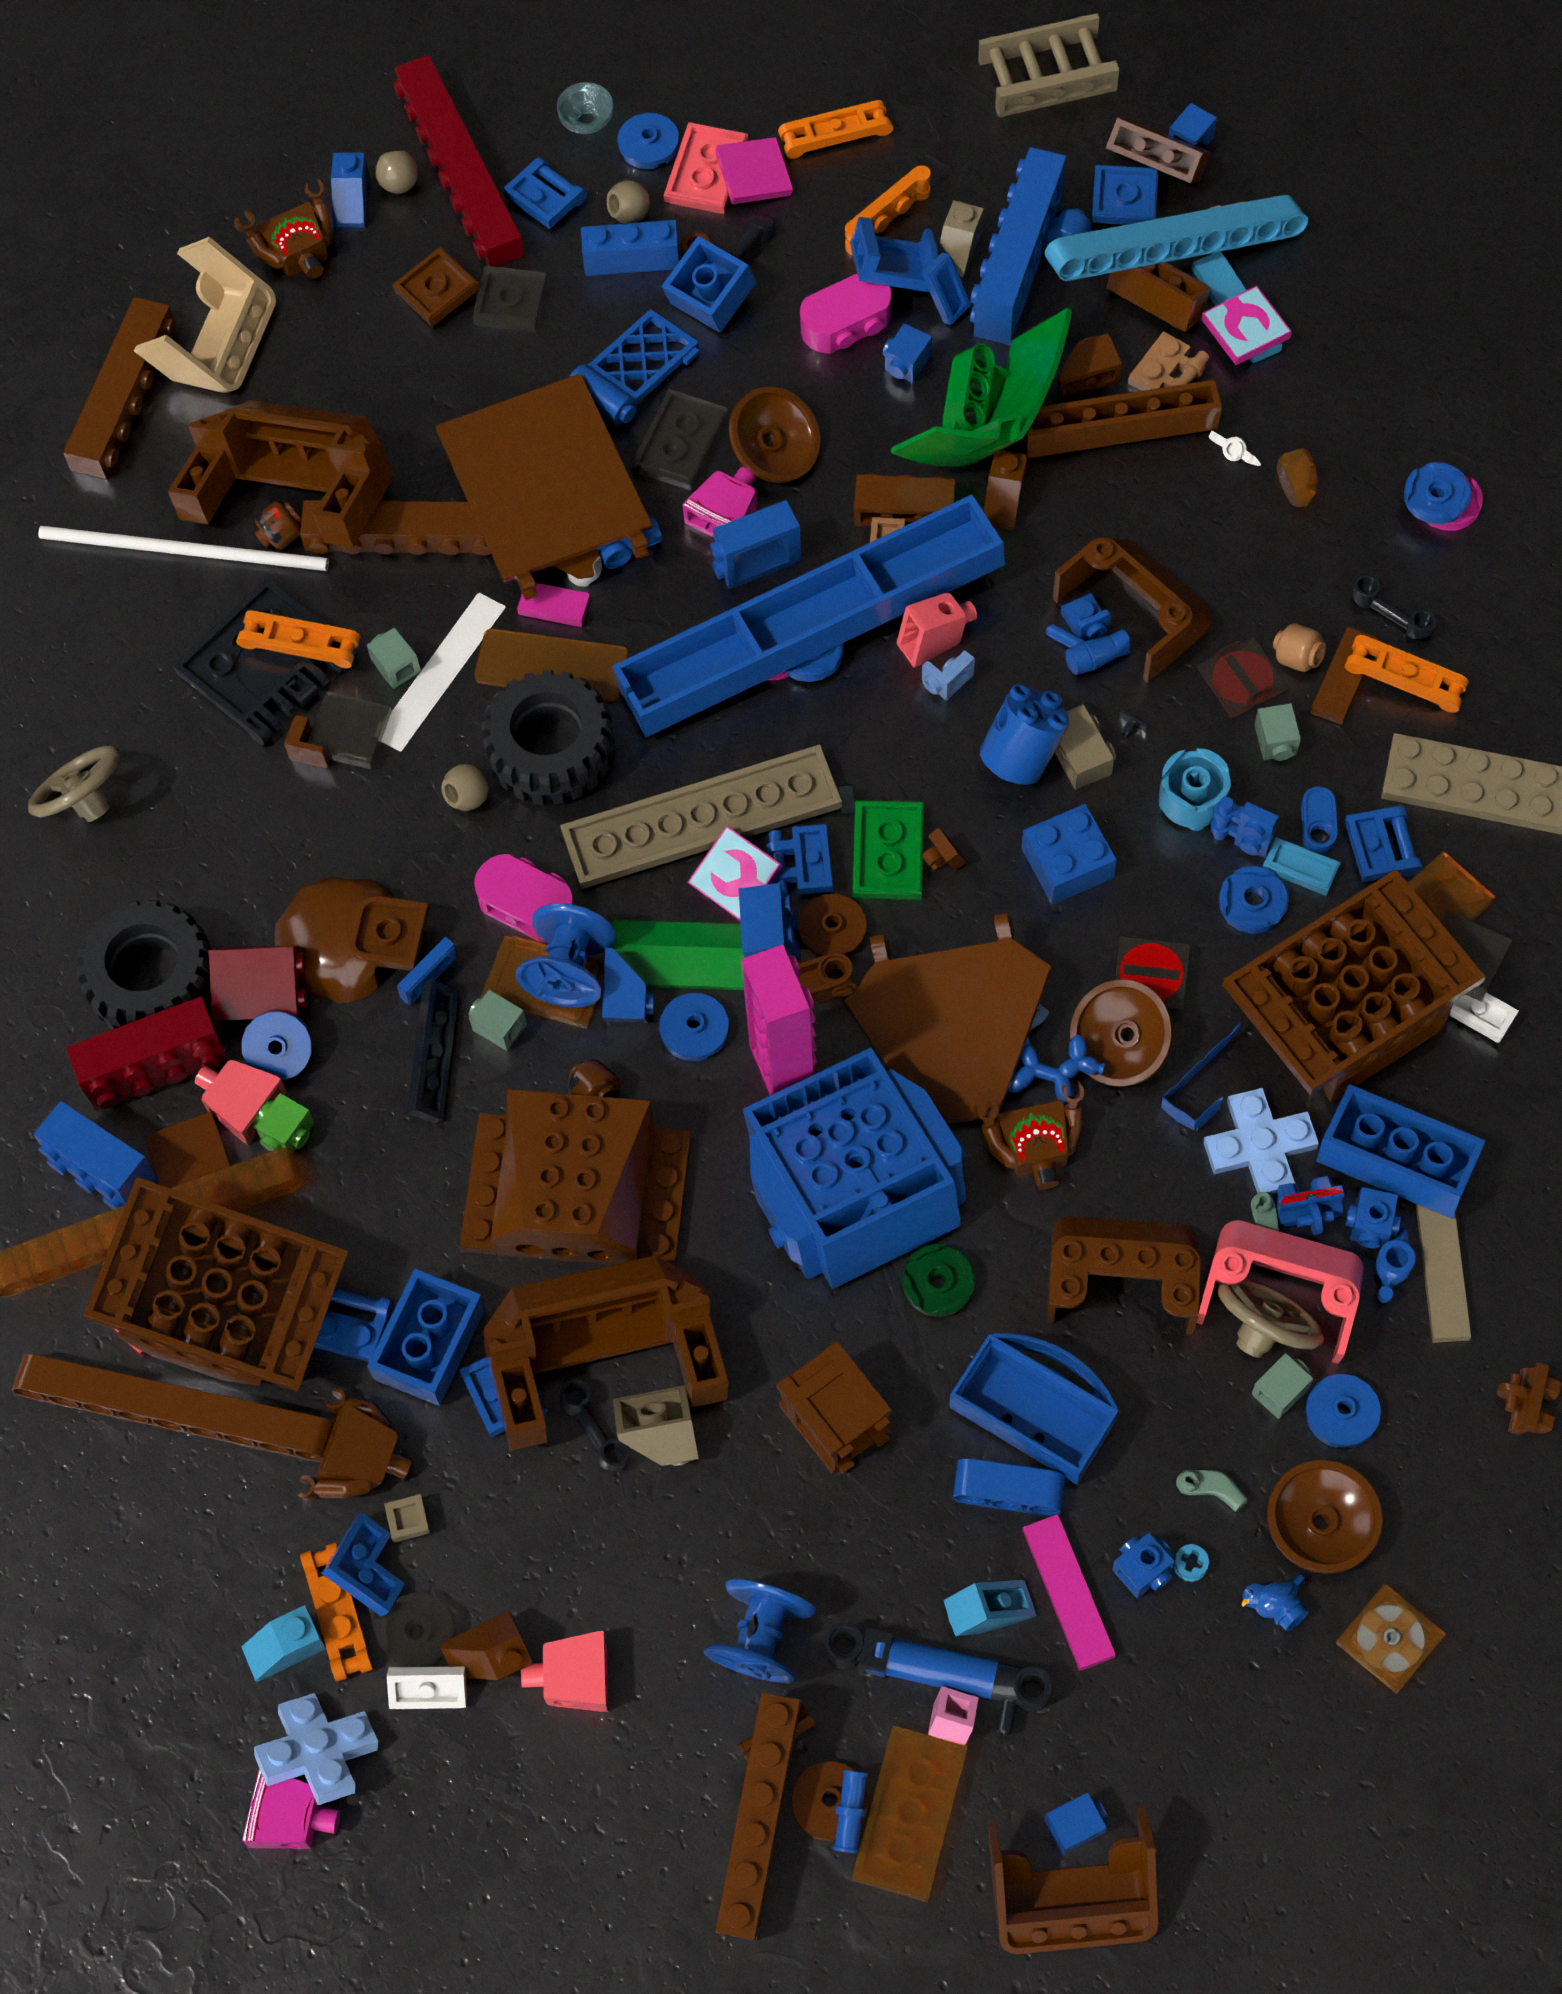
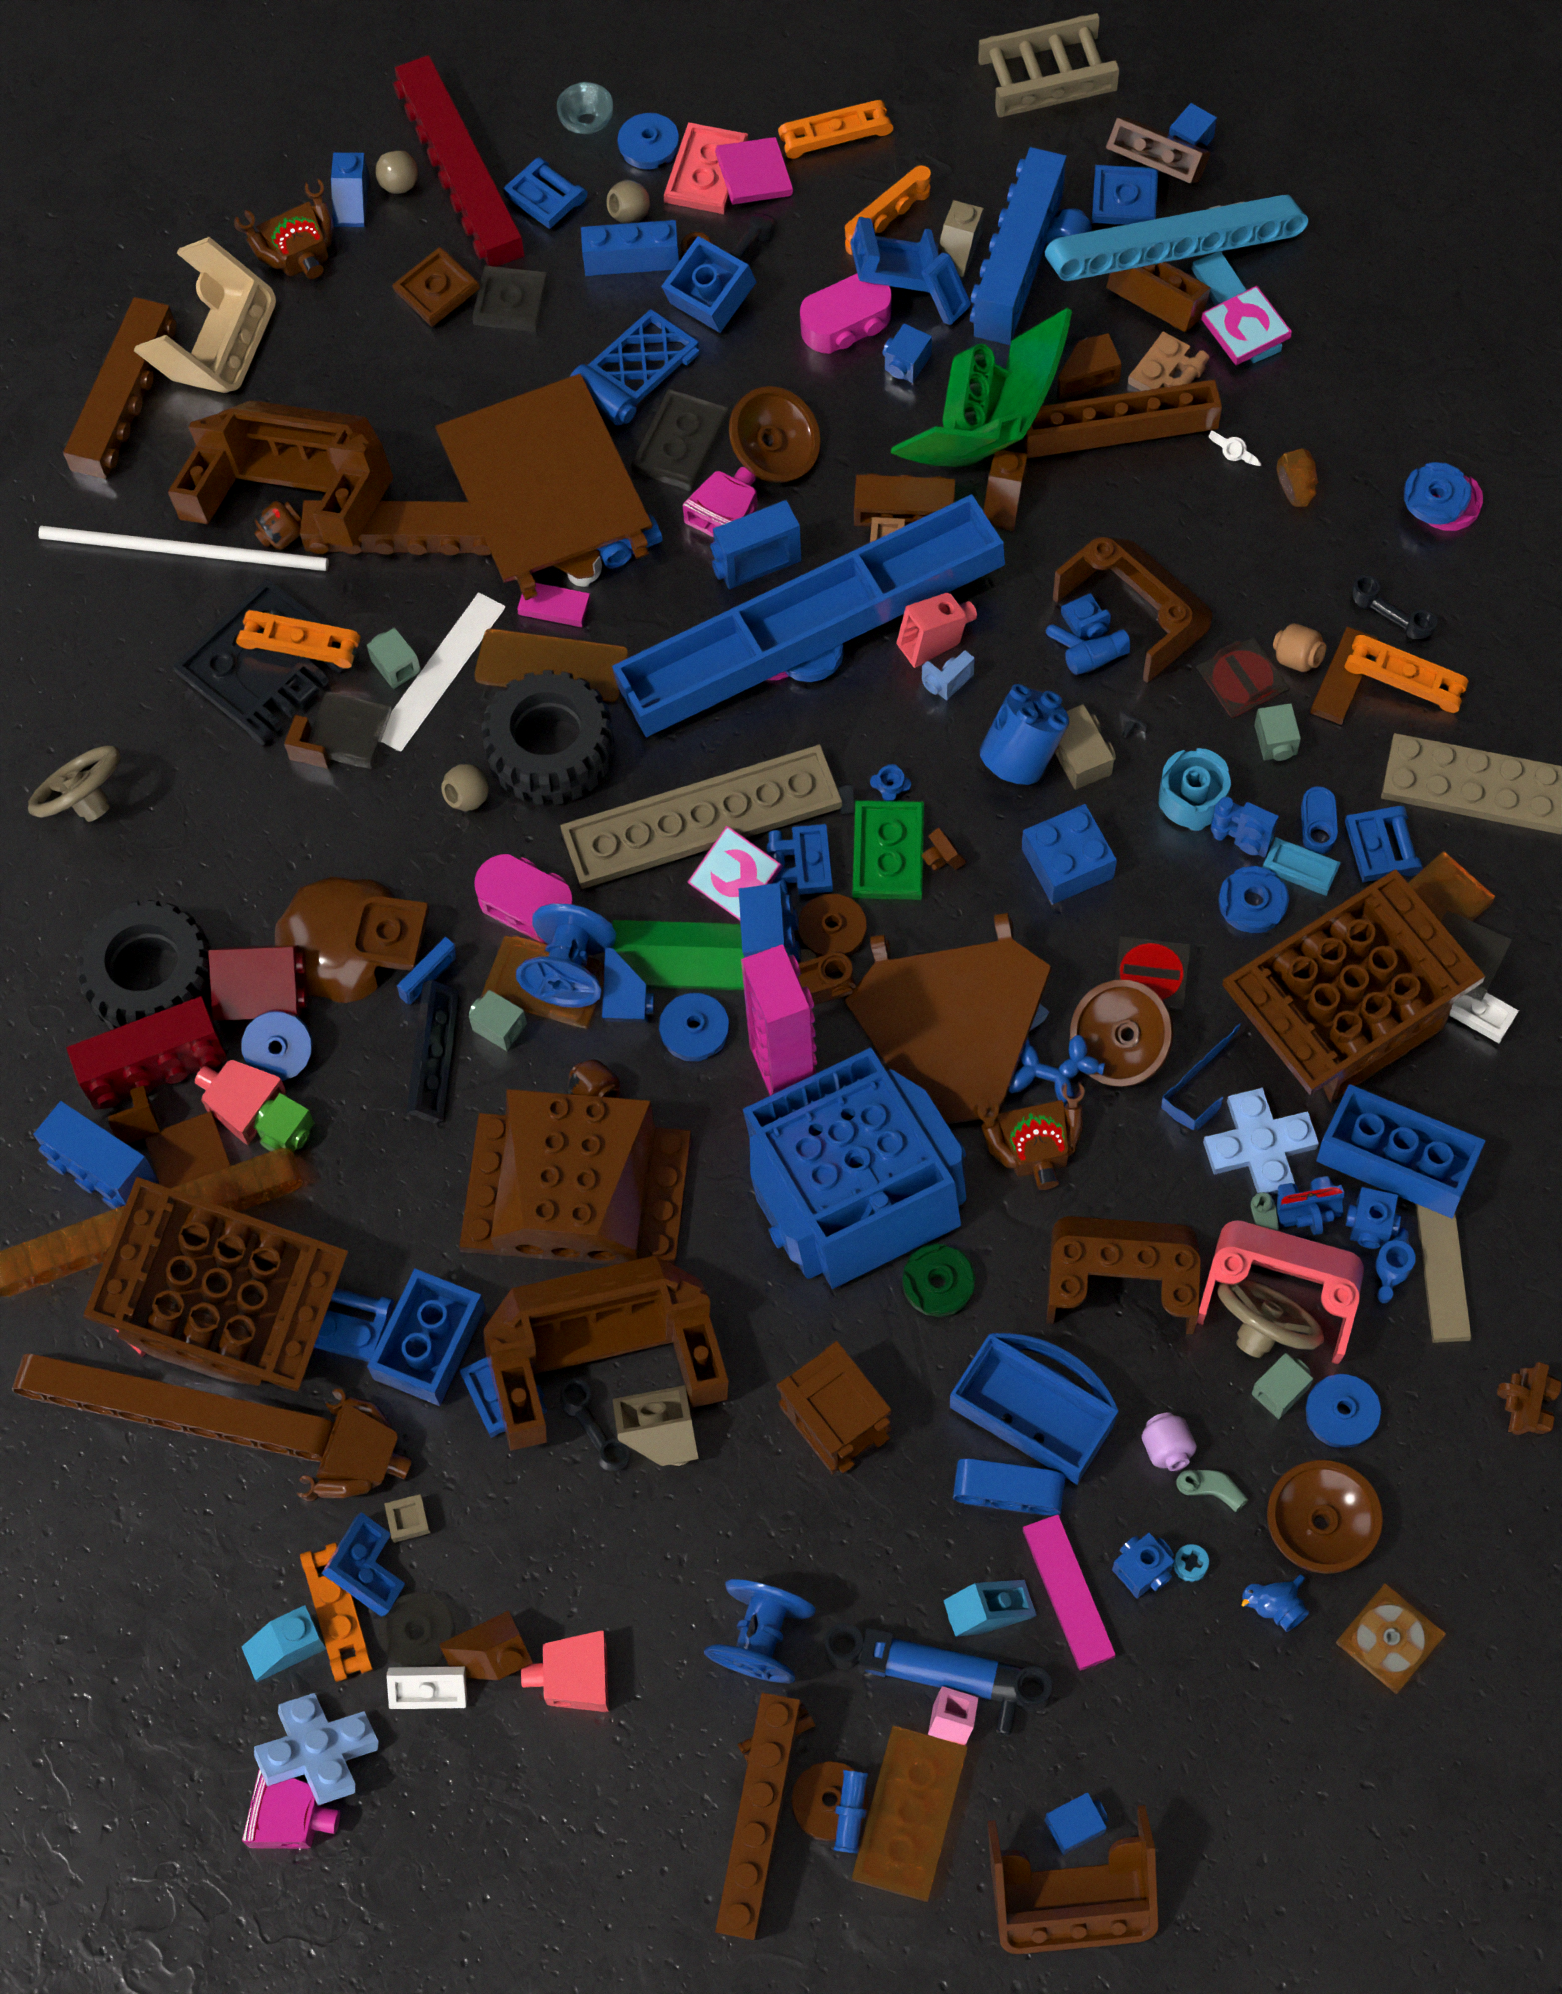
(137, 1121): none -> reddish brown panel
(890, 773): none -> blue plate
(1169, 1441): none -> lavender head

